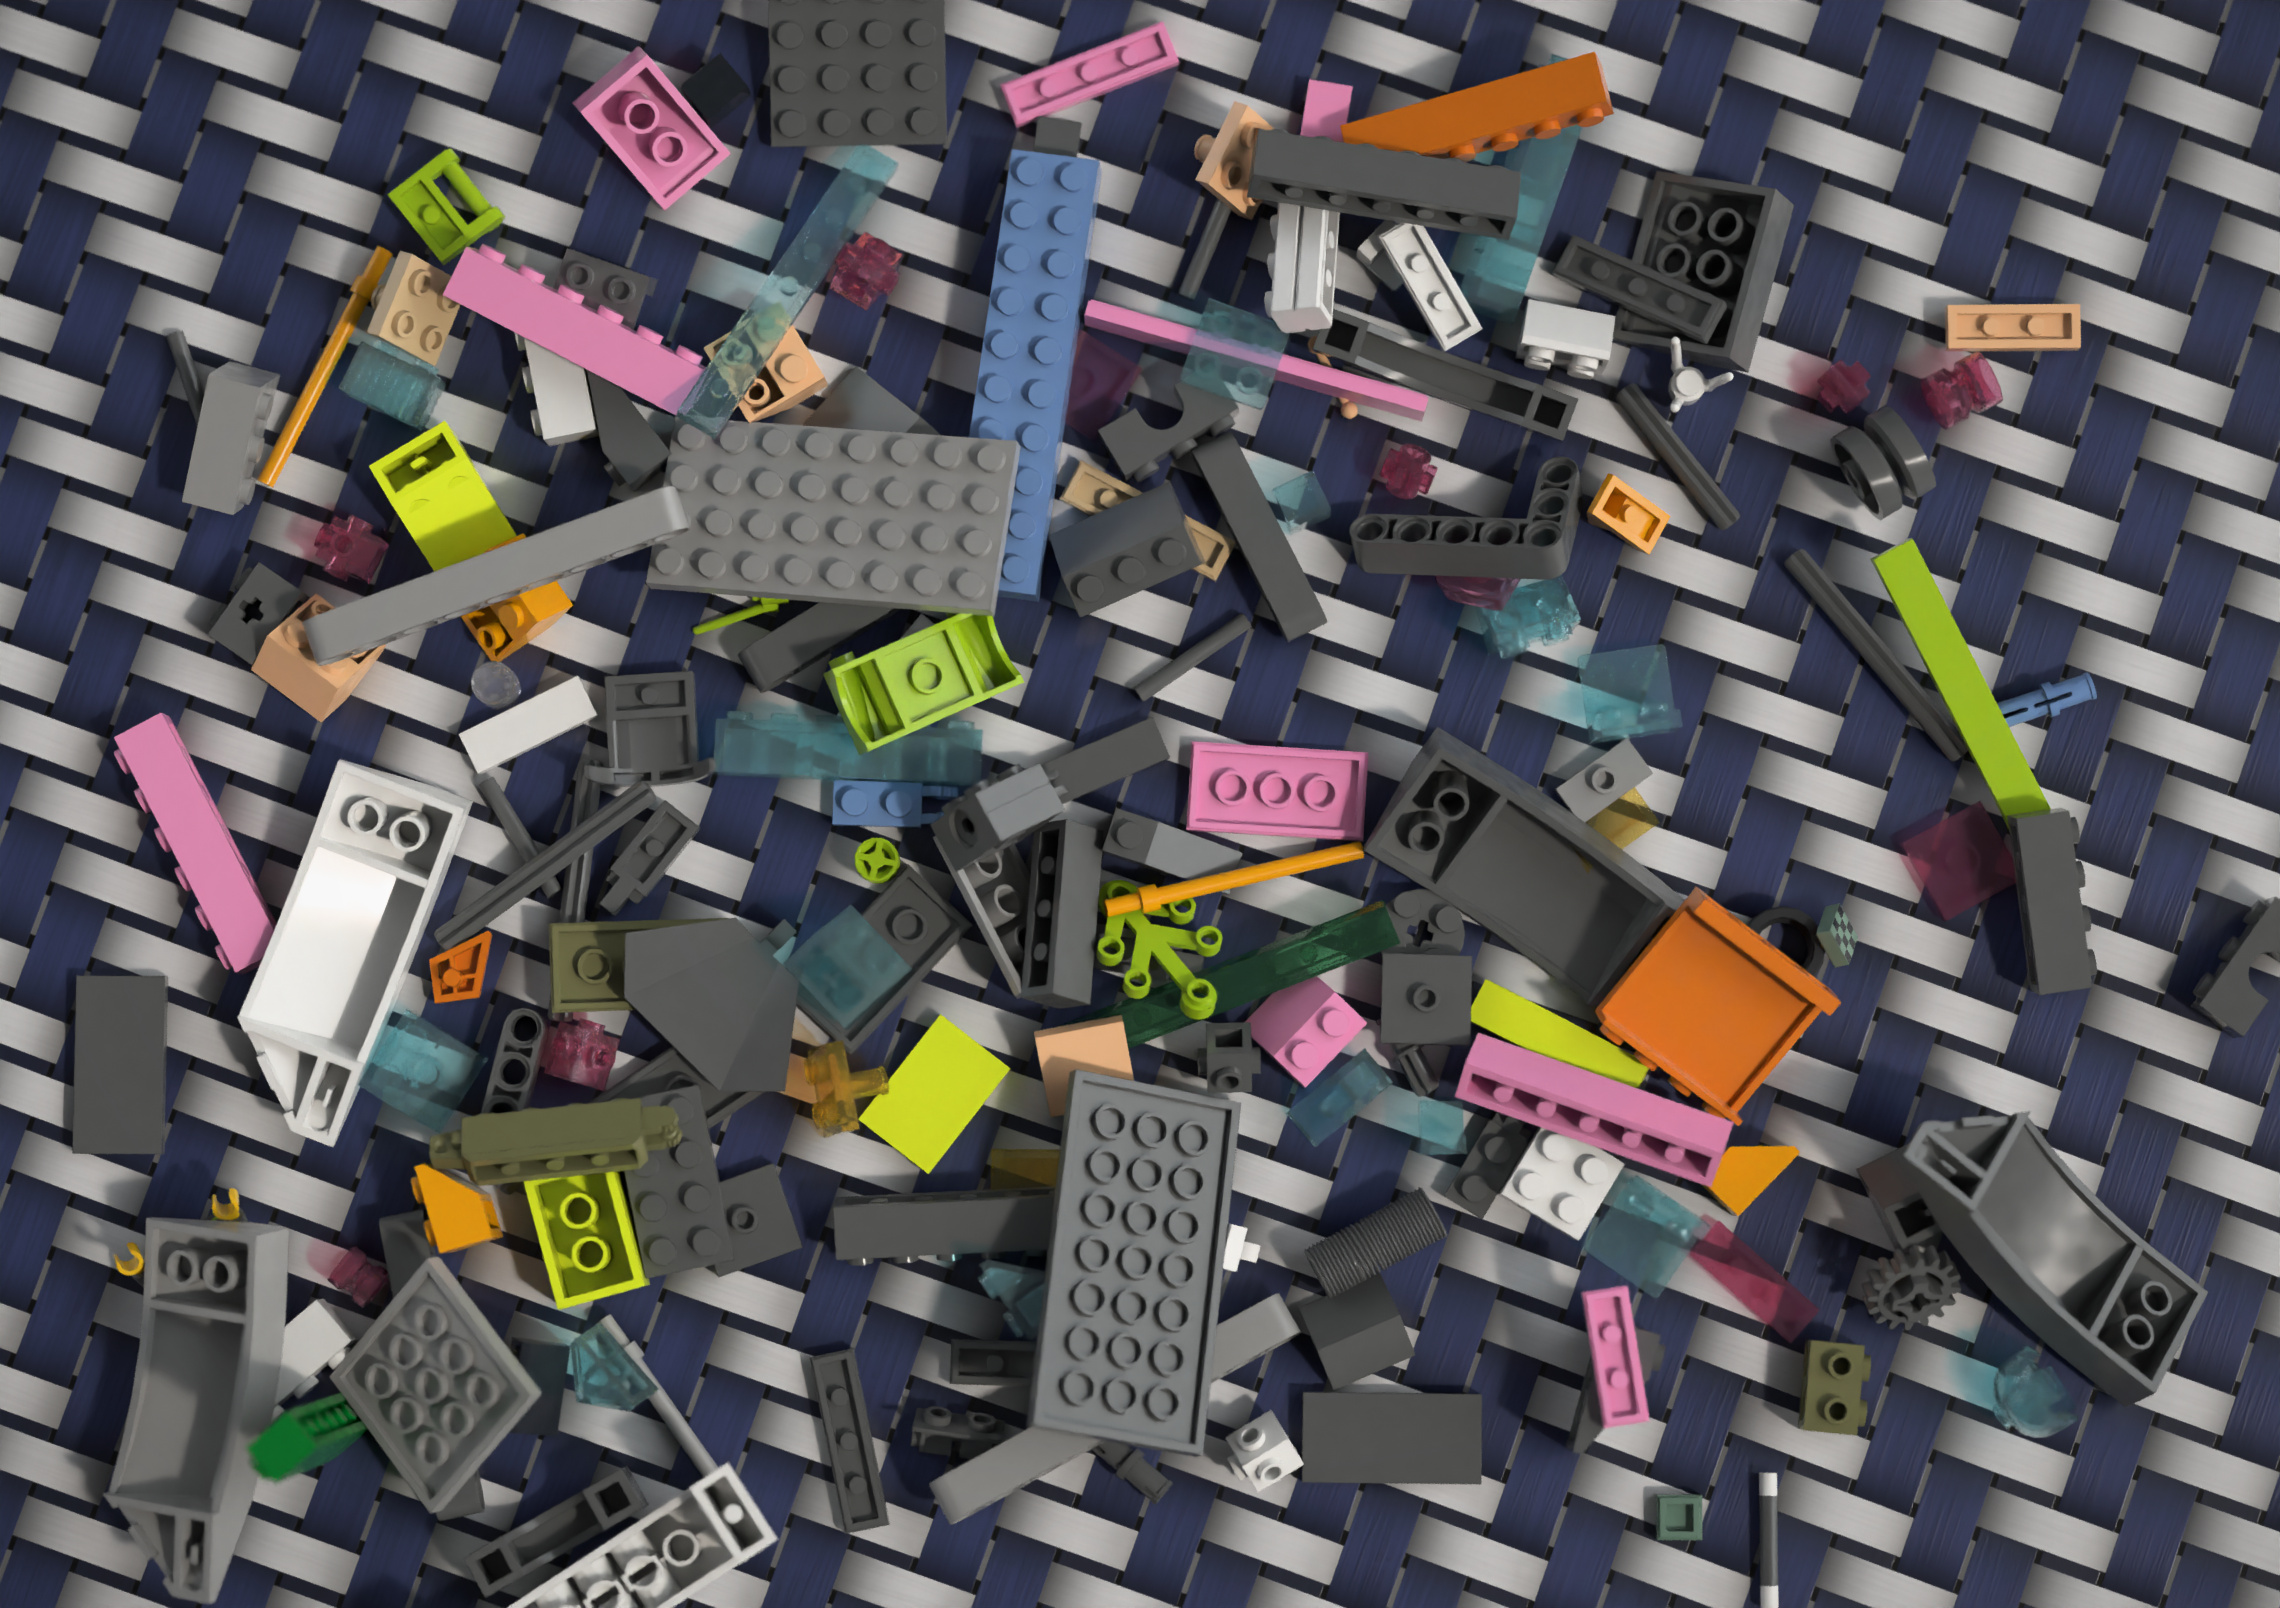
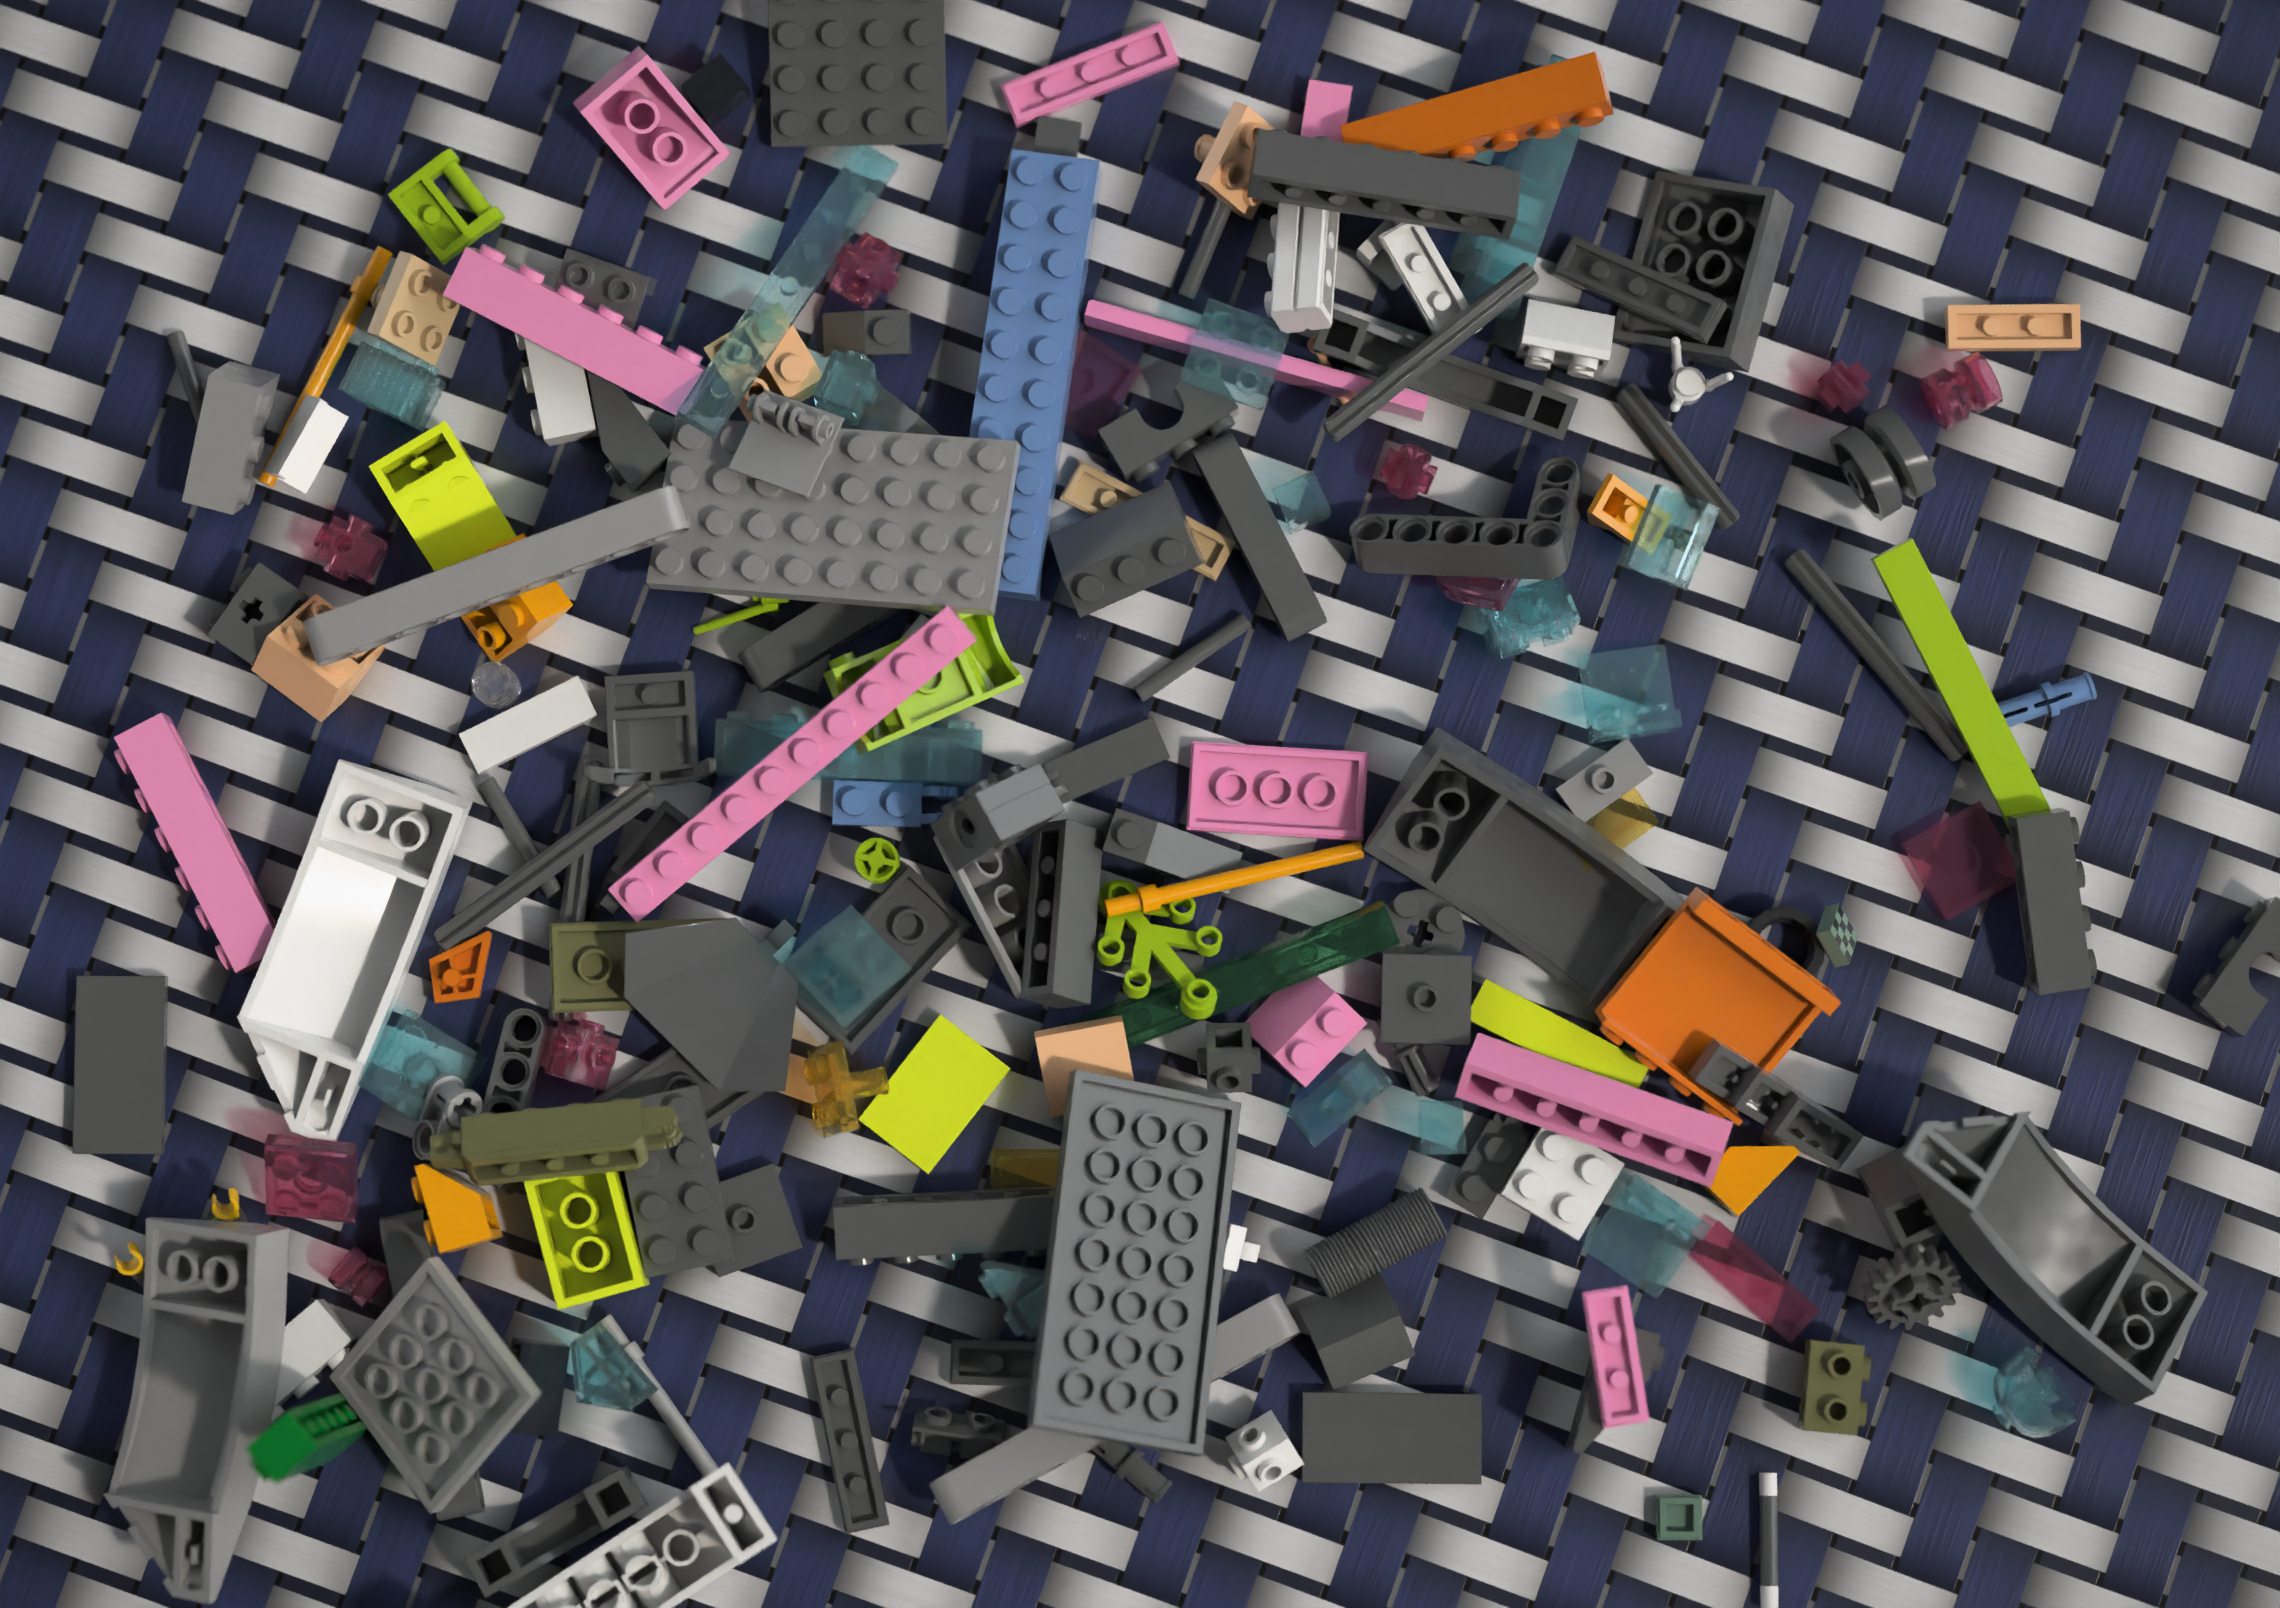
(306, 443): none -> white panel
(311, 1178): none -> clear pink plate
(443, 1116): none -> light grey piece
(785, 442): none -> light grey hinge
(792, 763): none -> bright pink plate
(847, 386): none -> clear light blue brick
(868, 332): none -> dark grey slope
(1430, 352): none -> dark grey axle
(1671, 537): none -> clear light blue panel
(1775, 1104): none -> dark grey slope

